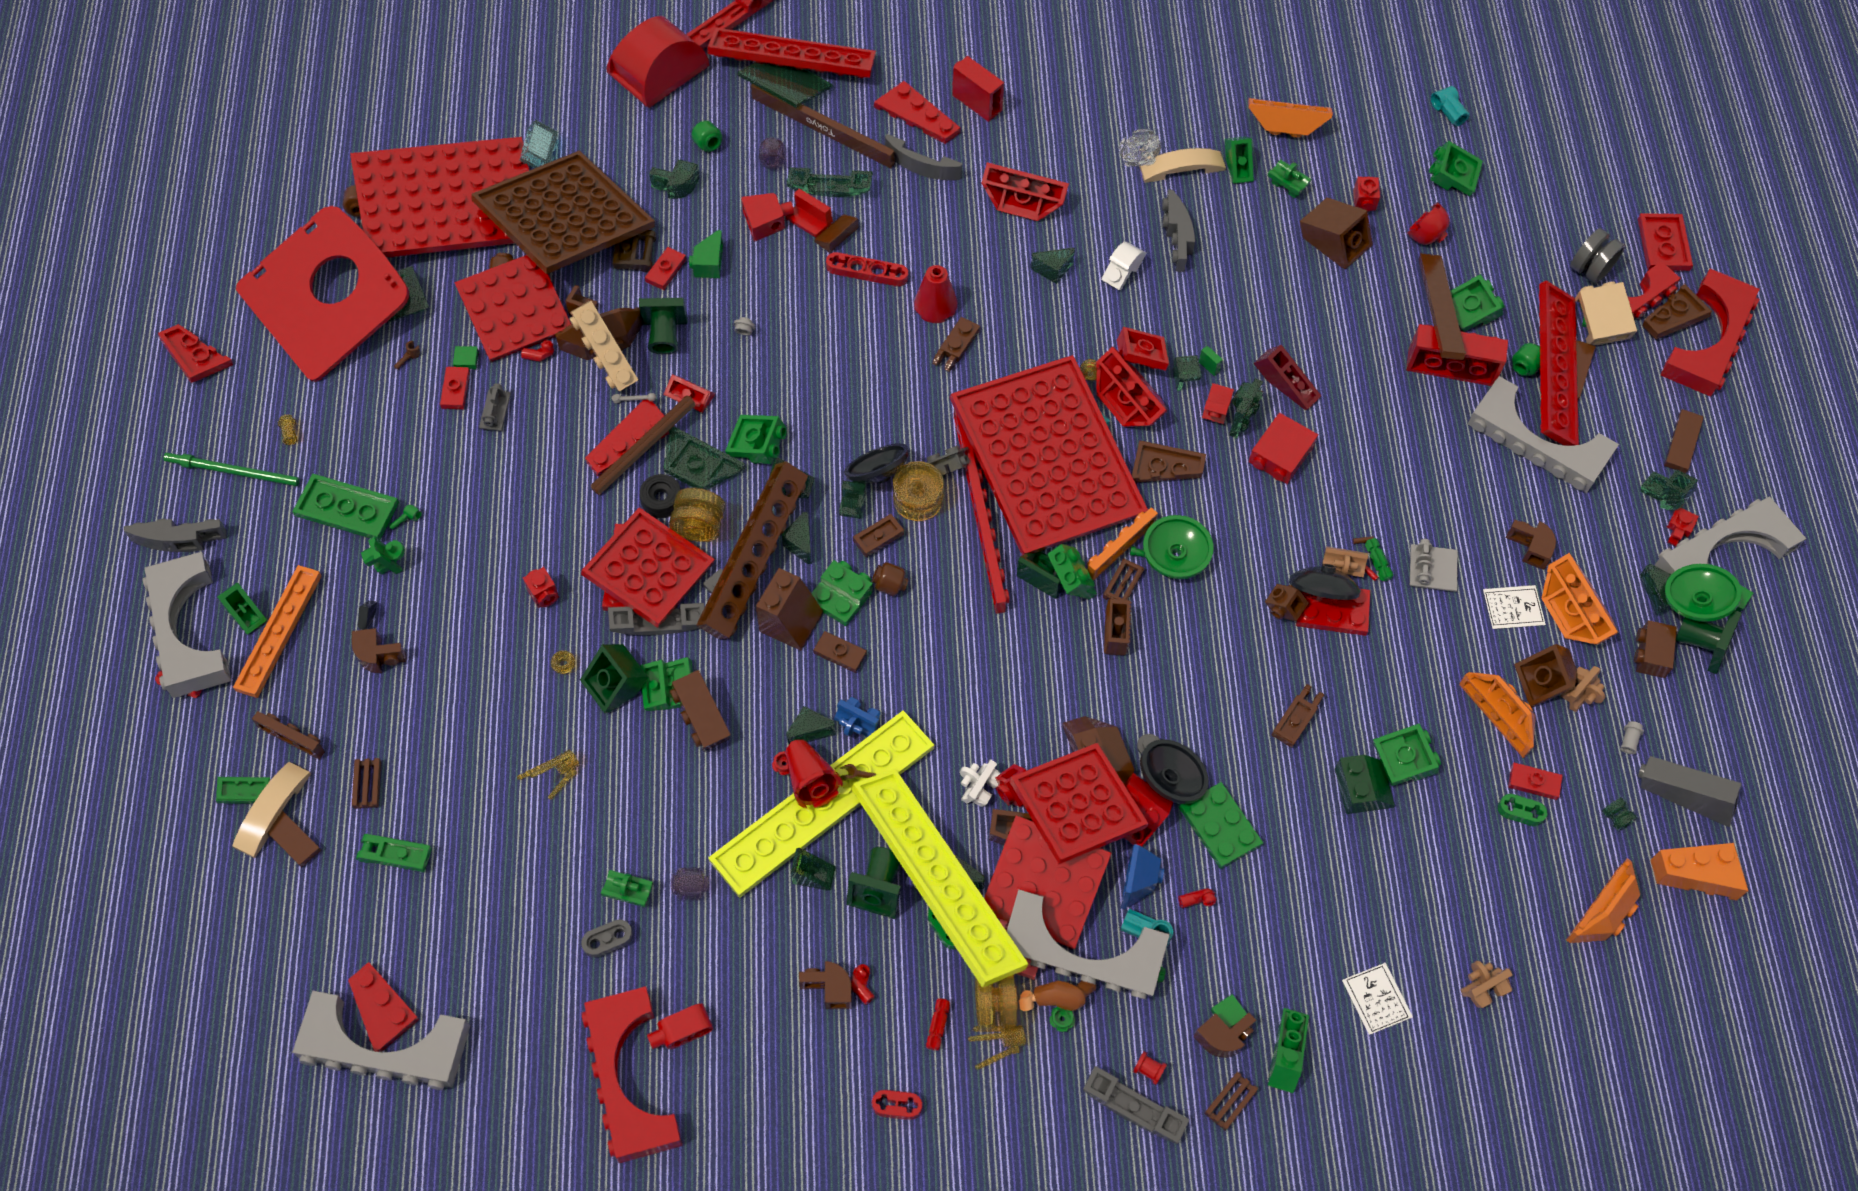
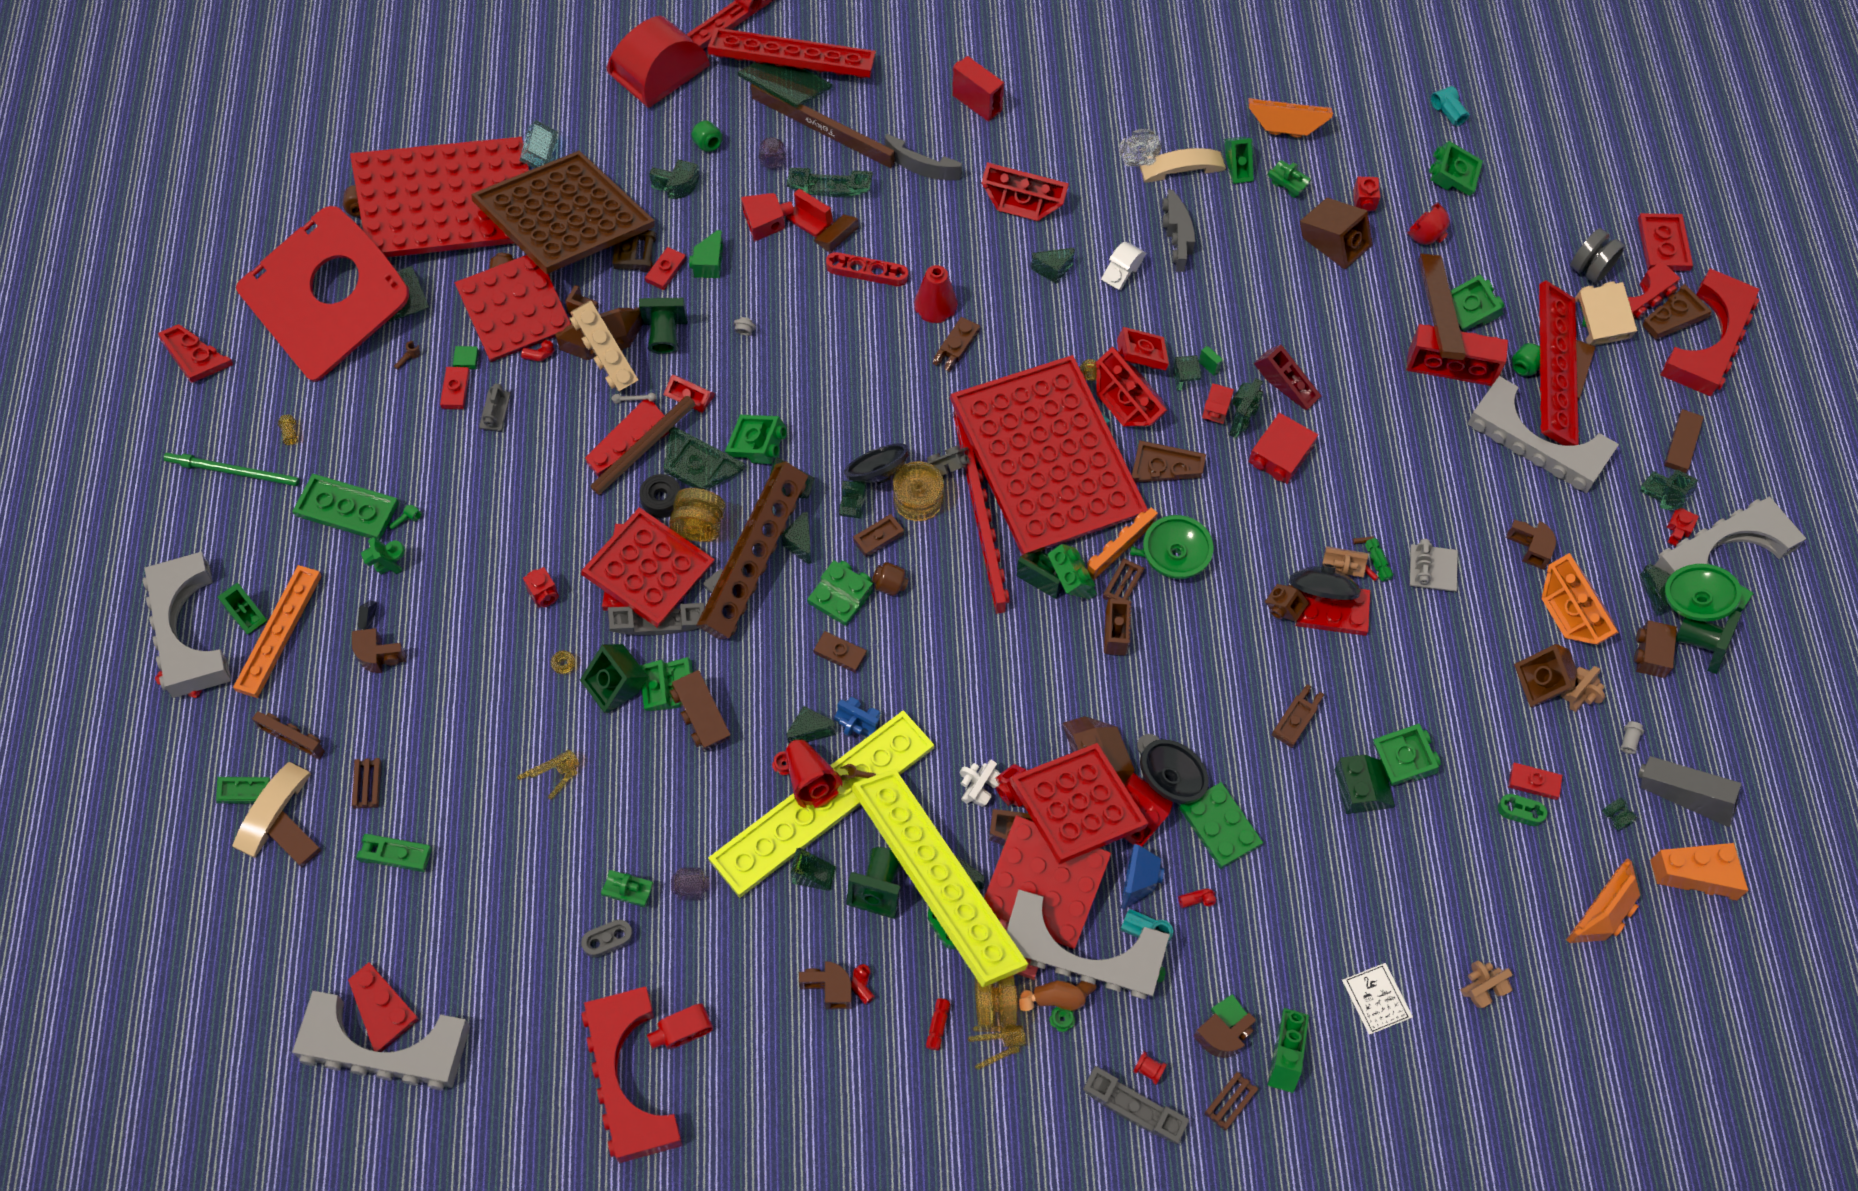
(166, 536): dark grey slope -> none
(788, 610): reddish brown slope -> none
(897, 1098): red beam -> none
(917, 111): red wing -> none
(1503, 708): orange wedge -> none
(1514, 607): white sticker -> none

